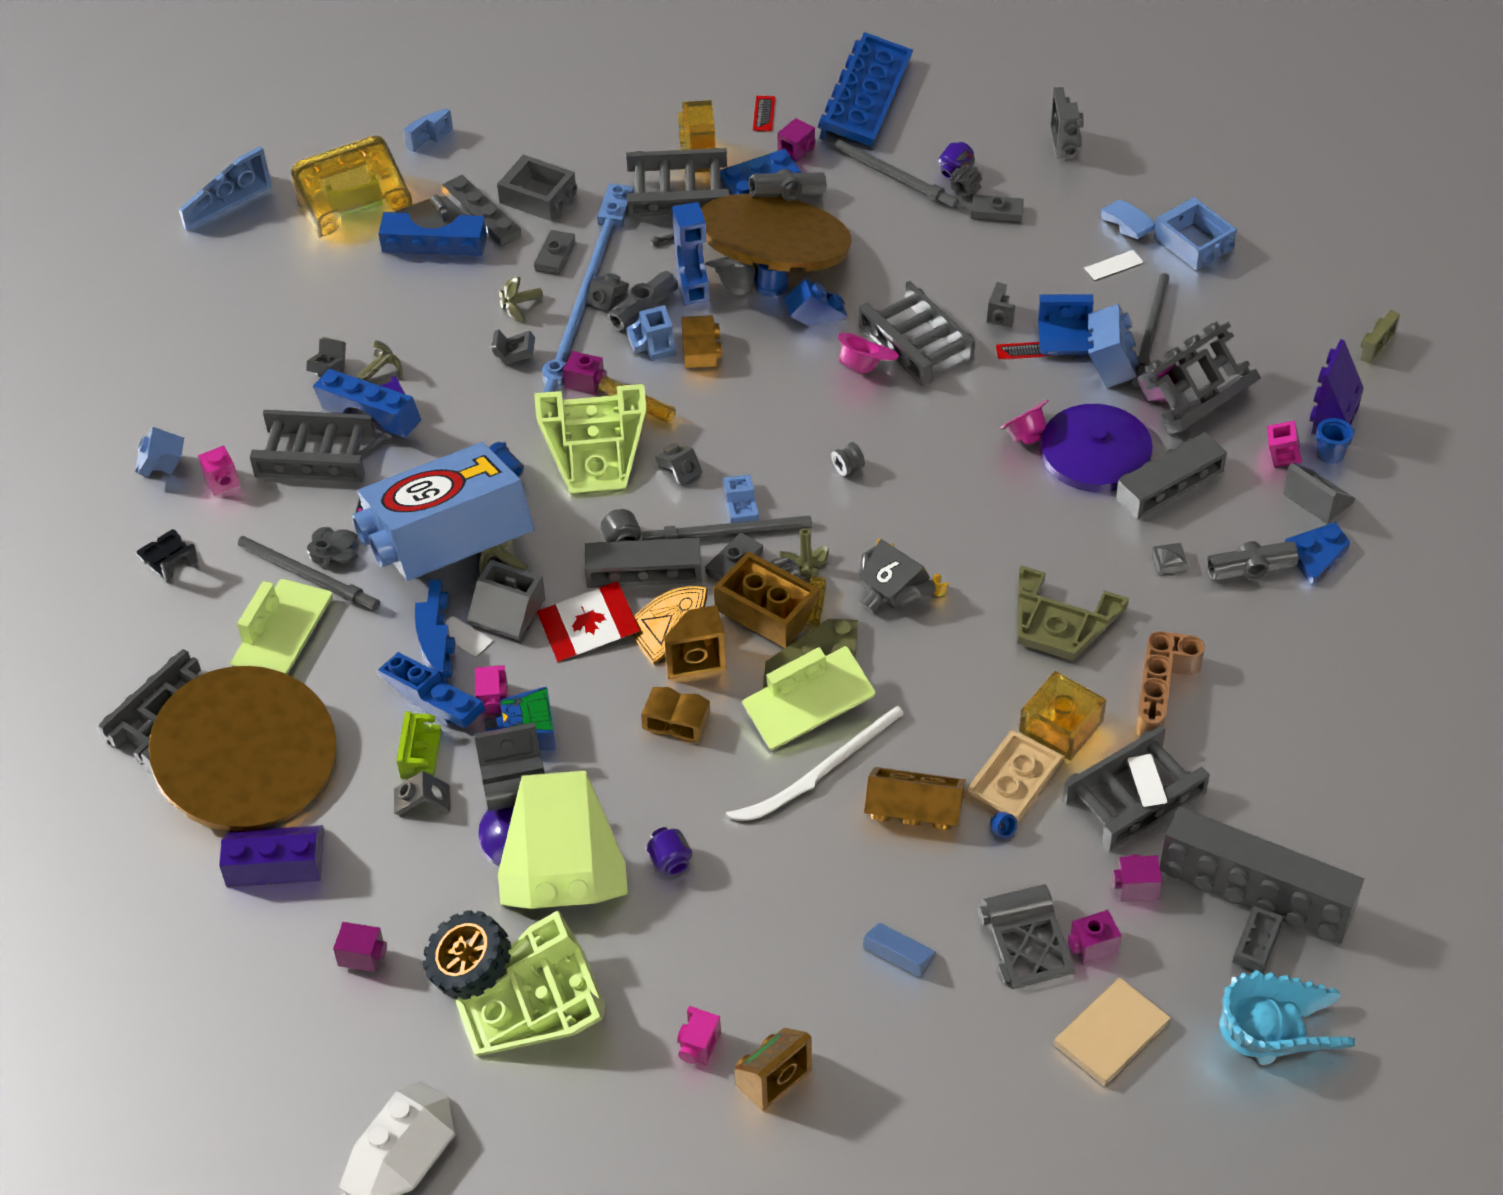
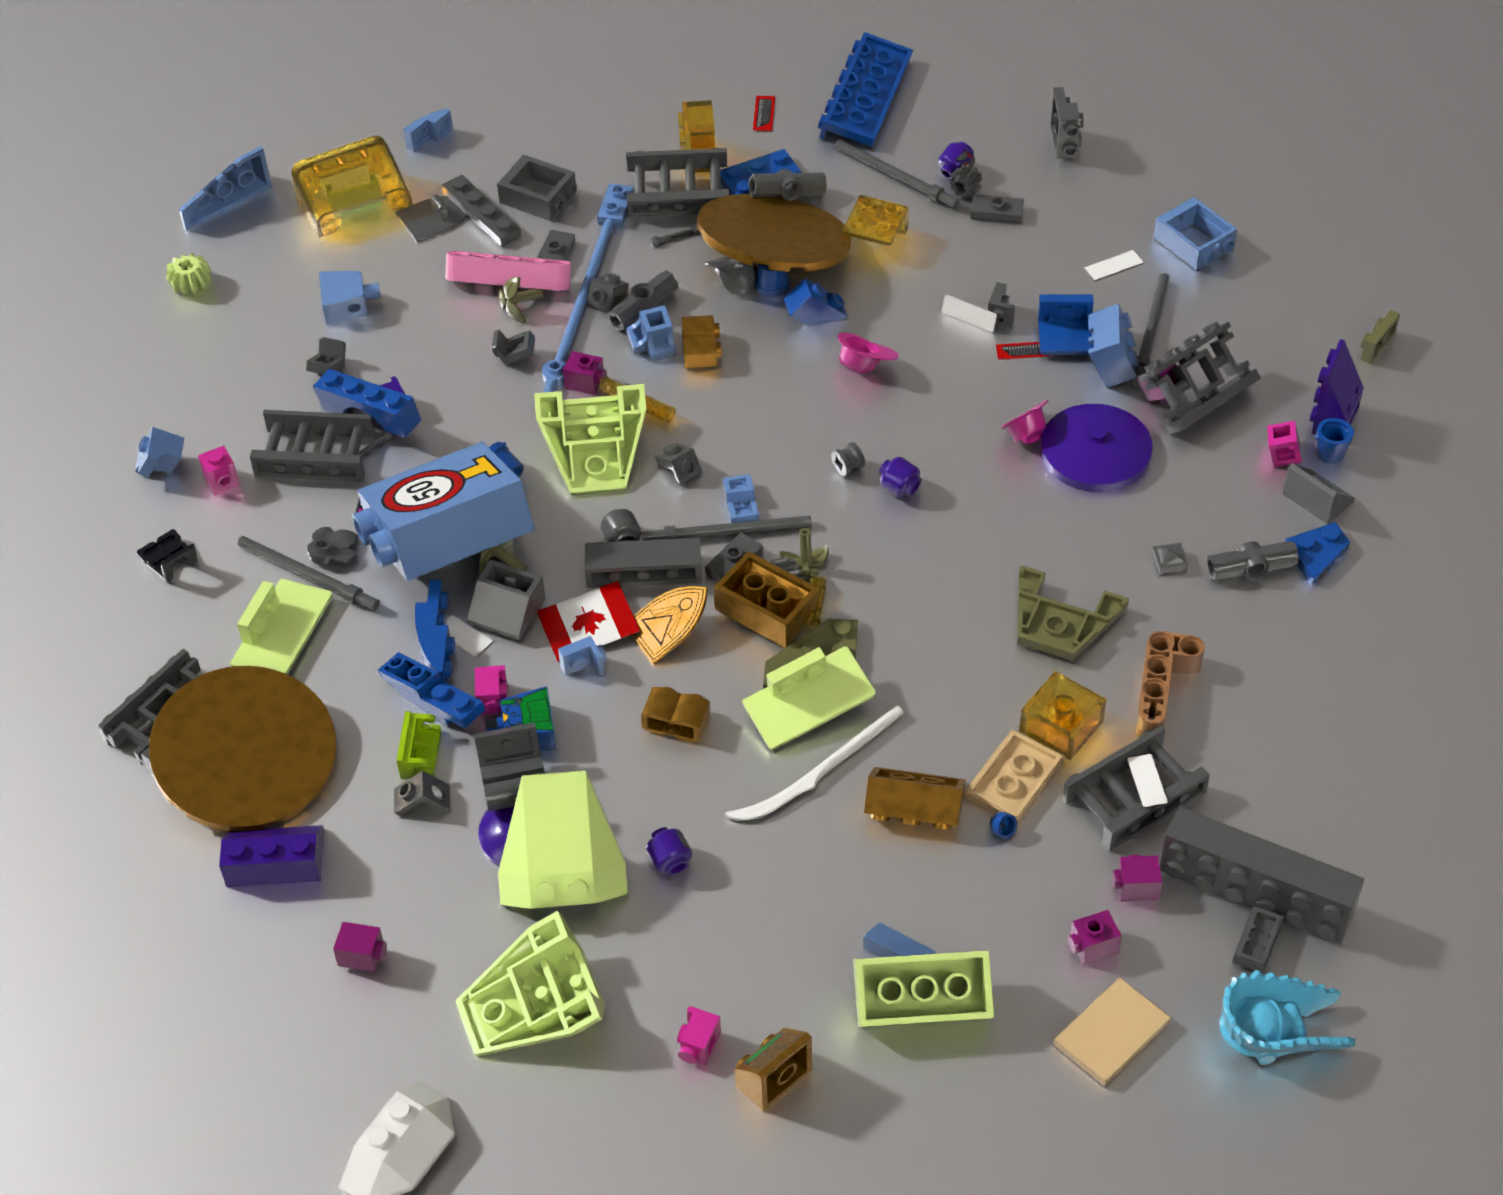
(188, 274): none -> yellowish green gear
(345, 295): none -> medium blue torso
(384, 356): olive plant -> none
(461, 237): blue arch -> none
(475, 971): black wheel -> none
(498, 269): none -> bright pink beam
(582, 654): none -> medium blue bracket
(688, 240): blue arch -> none
(695, 643): pearl gold slope -> none
(796, 139): magenta brick -> none
(876, 220): none -> clear yellow bracket
(894, 578): dark grey torso -> none
(900, 477): none -> dark purple head
(910, 357): dark grey fence -> none
(923, 988): none -> yellowish green brick
(969, 313): none -> white sticker
(1018, 912): dark grey piece -> none
(1130, 219): medium blue slope -> none
(1171, 475): dark grey brick -> none

